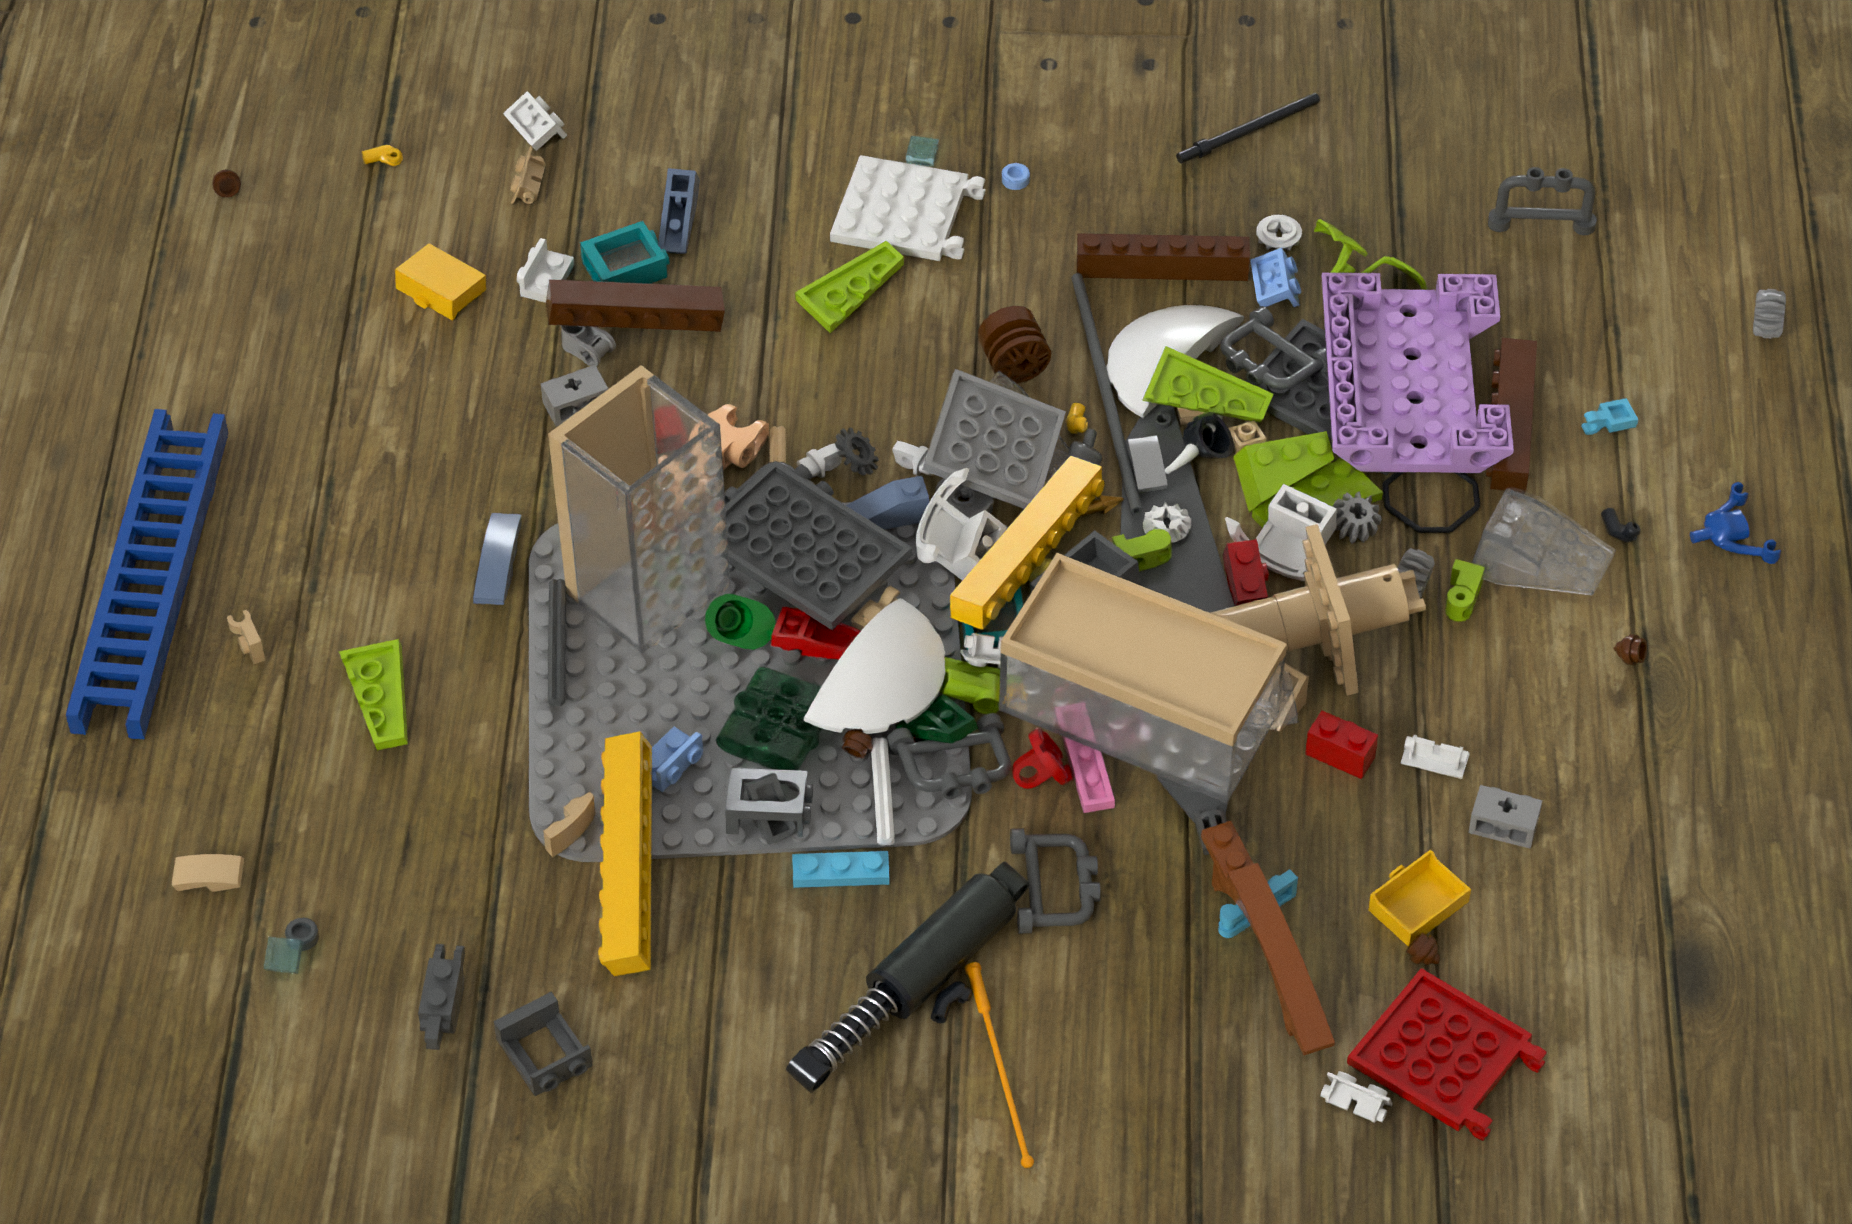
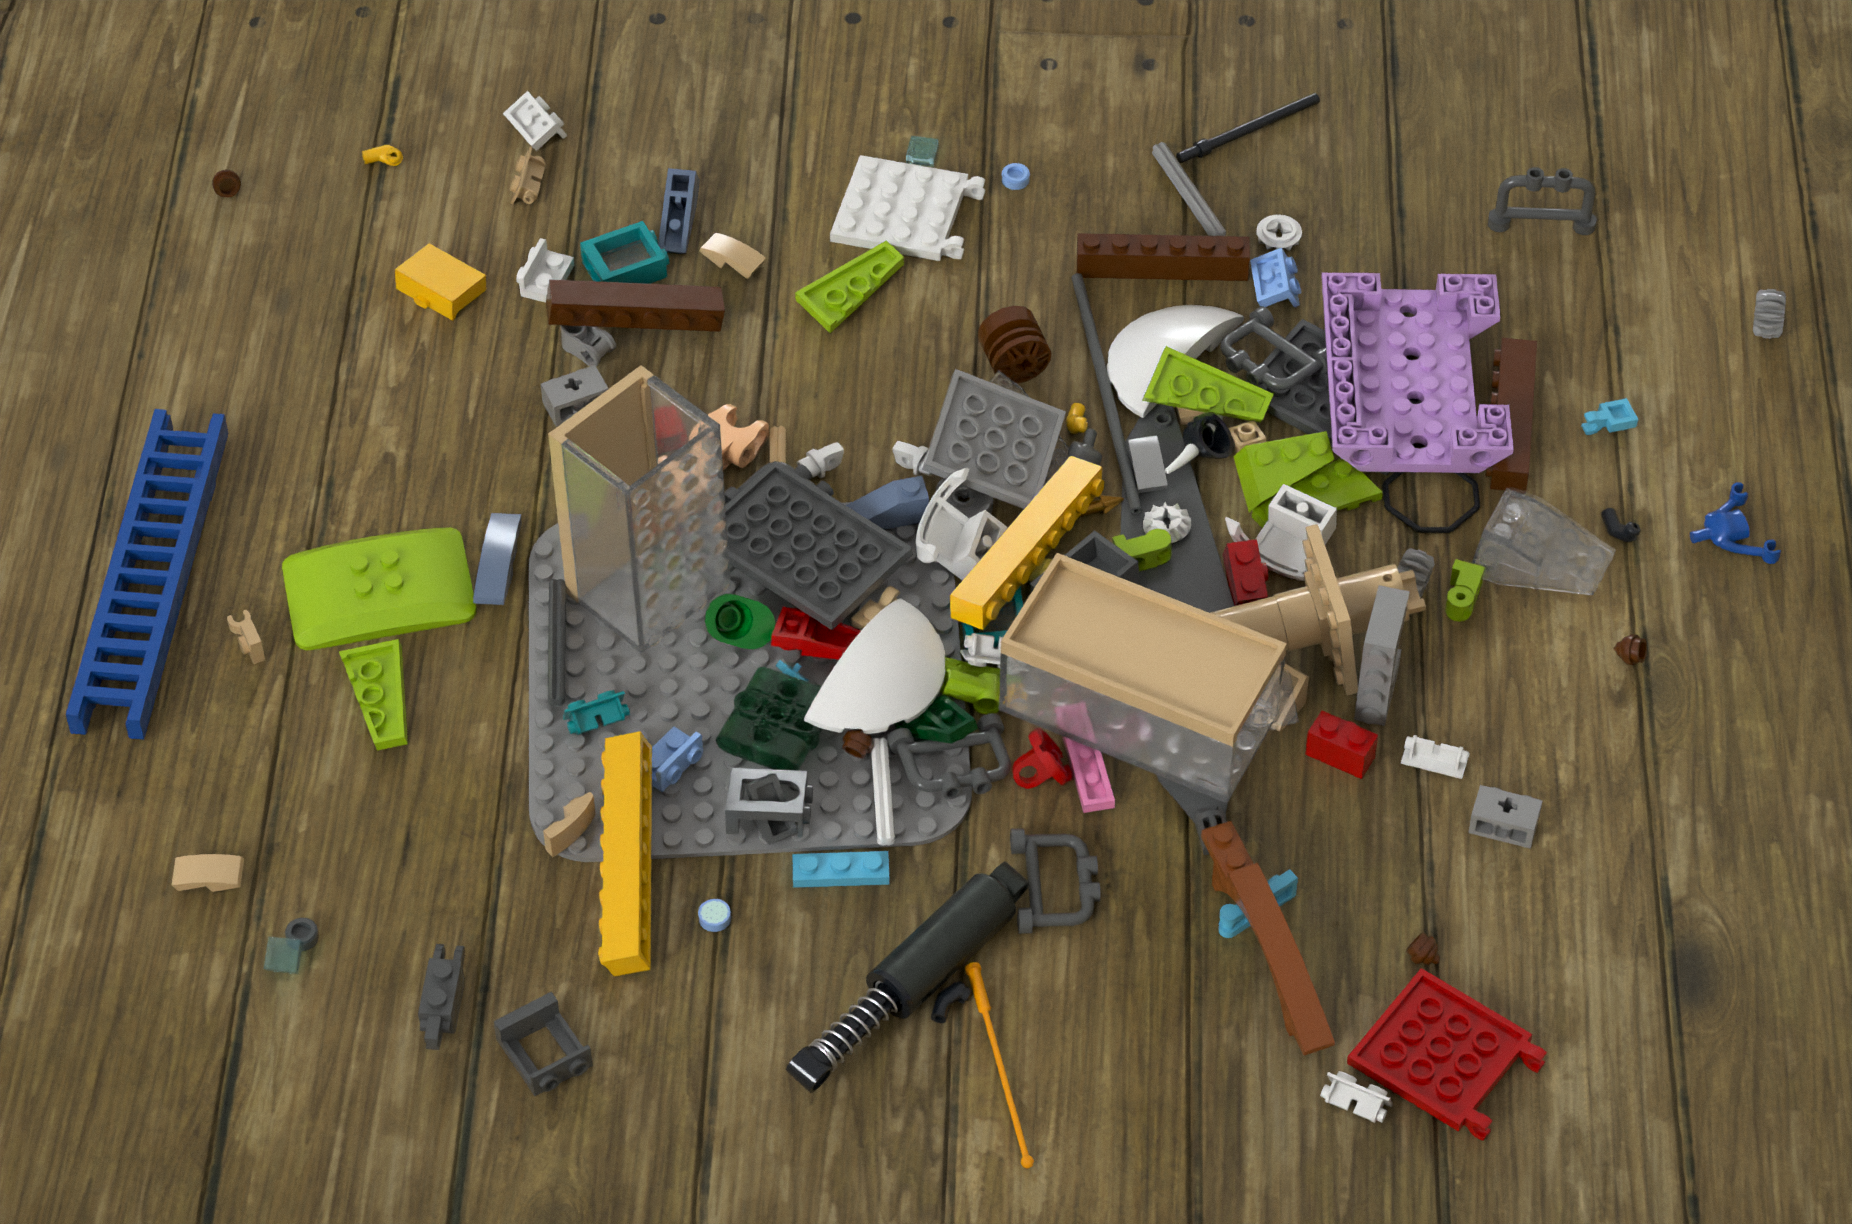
(378, 587): none -> lime wedge
(584, 714): none -> teal hinge
(714, 915): none -> tile
(725, 249): none -> tan slope
(792, 671): none -> medium azure piece
(865, 460): dark grey gear -> none
(1188, 190): none -> light grey axle
(1350, 244): lime plant -> none
(1366, 517): light grey gear -> none
(1381, 655): none -> light grey arch
(1418, 897): yellow container -> none

